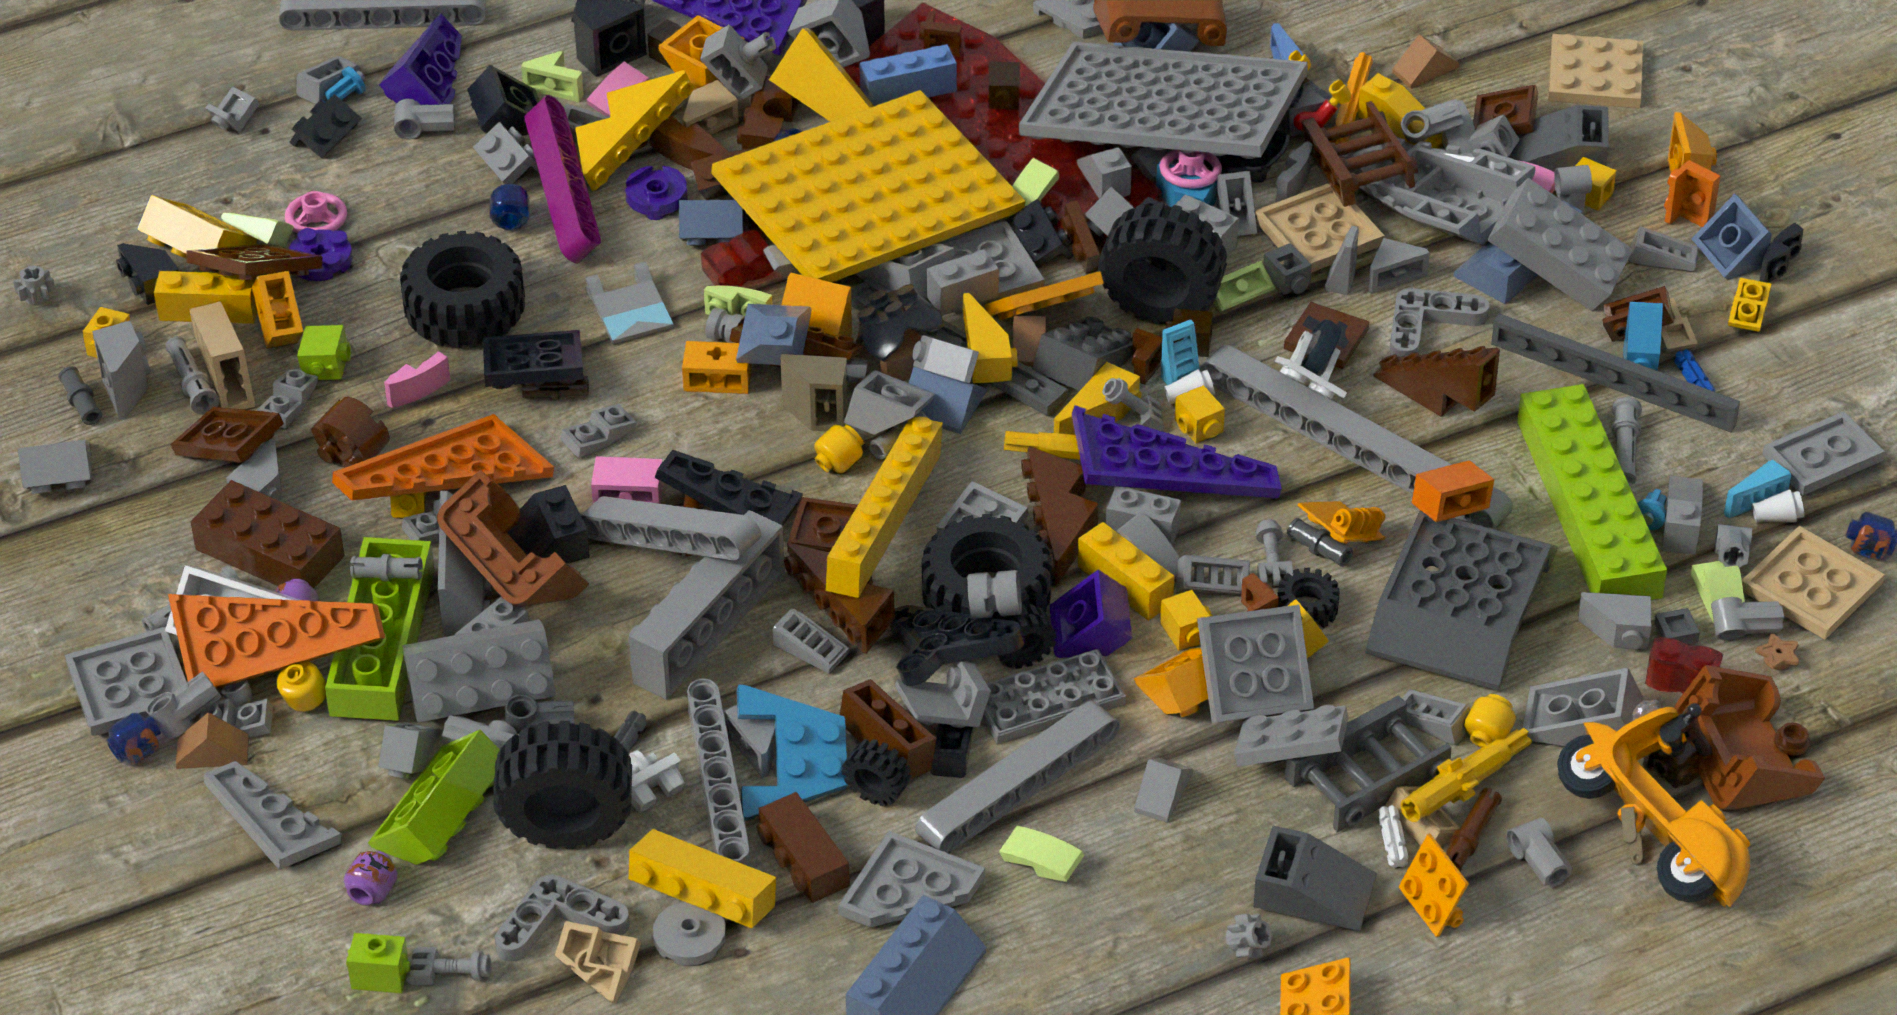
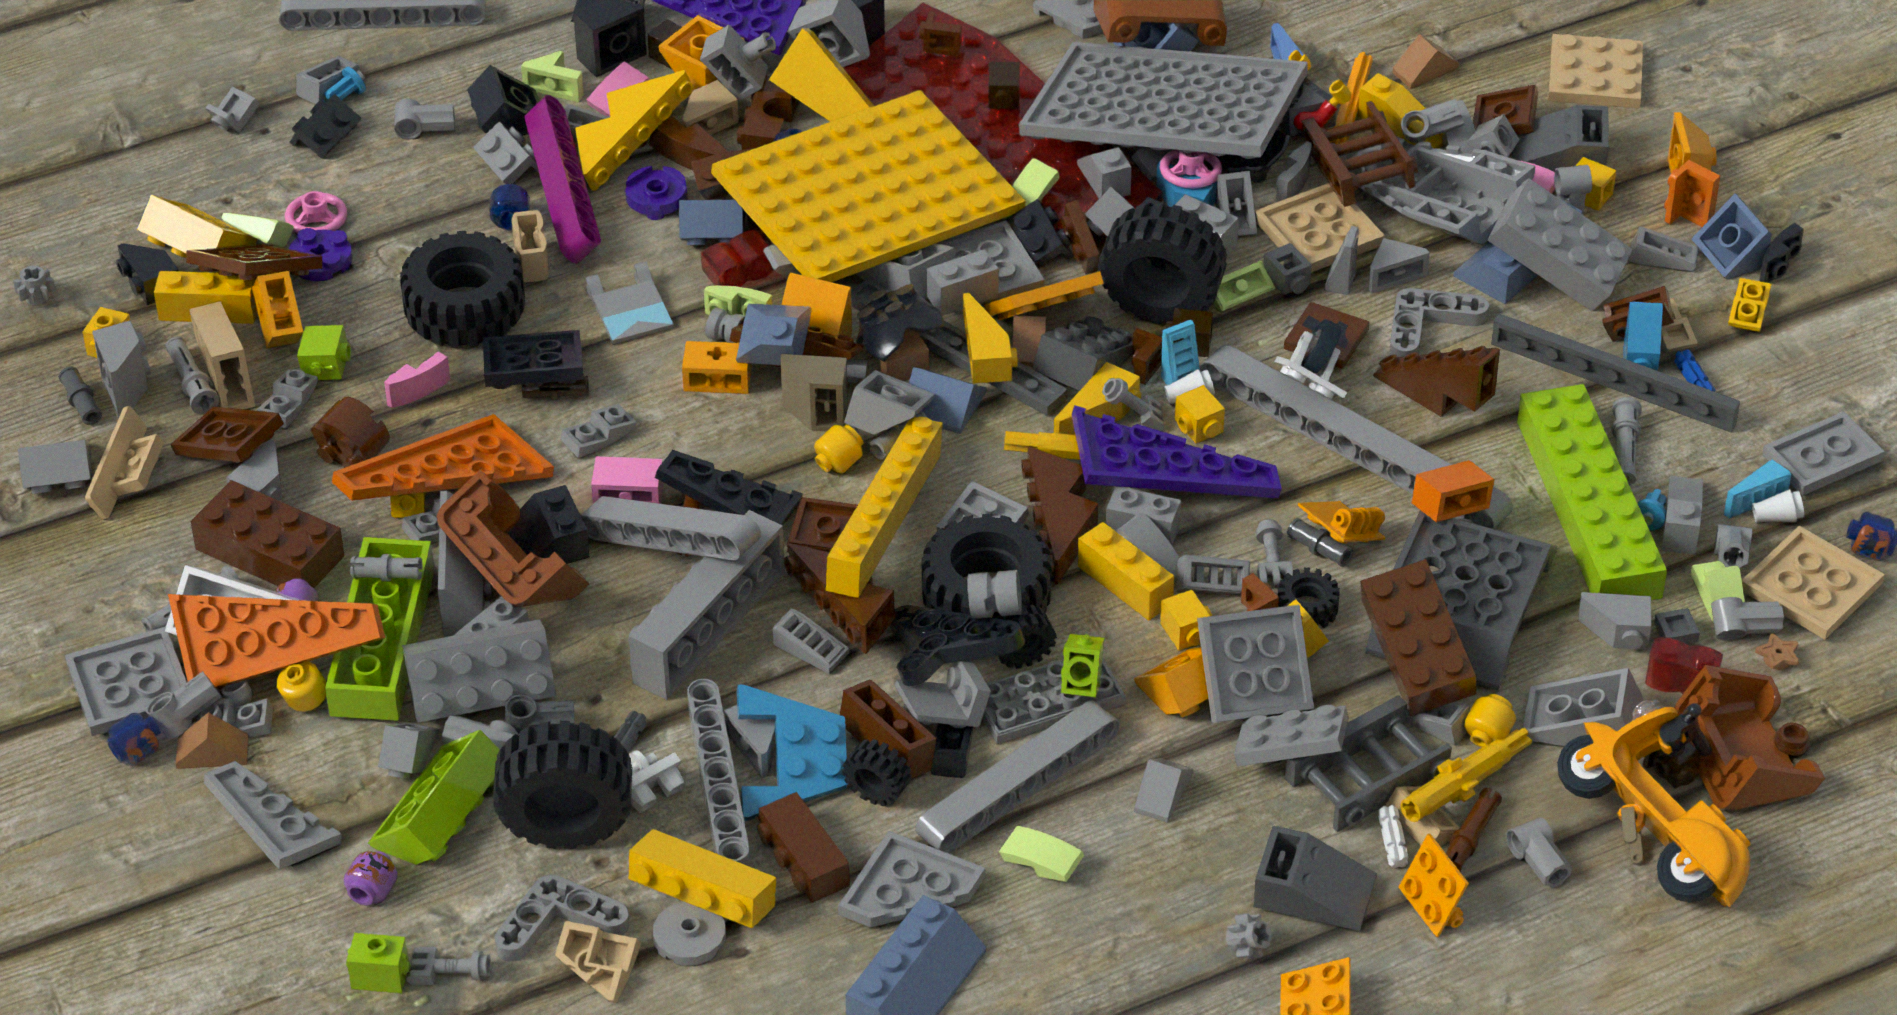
(125, 463): none -> tan bracket
(427, 67): dark purple wedge -> none
(530, 245): none -> tan brick
(894, 76): medium blue brick -> none
(945, 358): slope -> none
(1082, 665): none -> lime head
(1091, 617): dark purple slope -> none
(1418, 637): none -> reddish brown brick

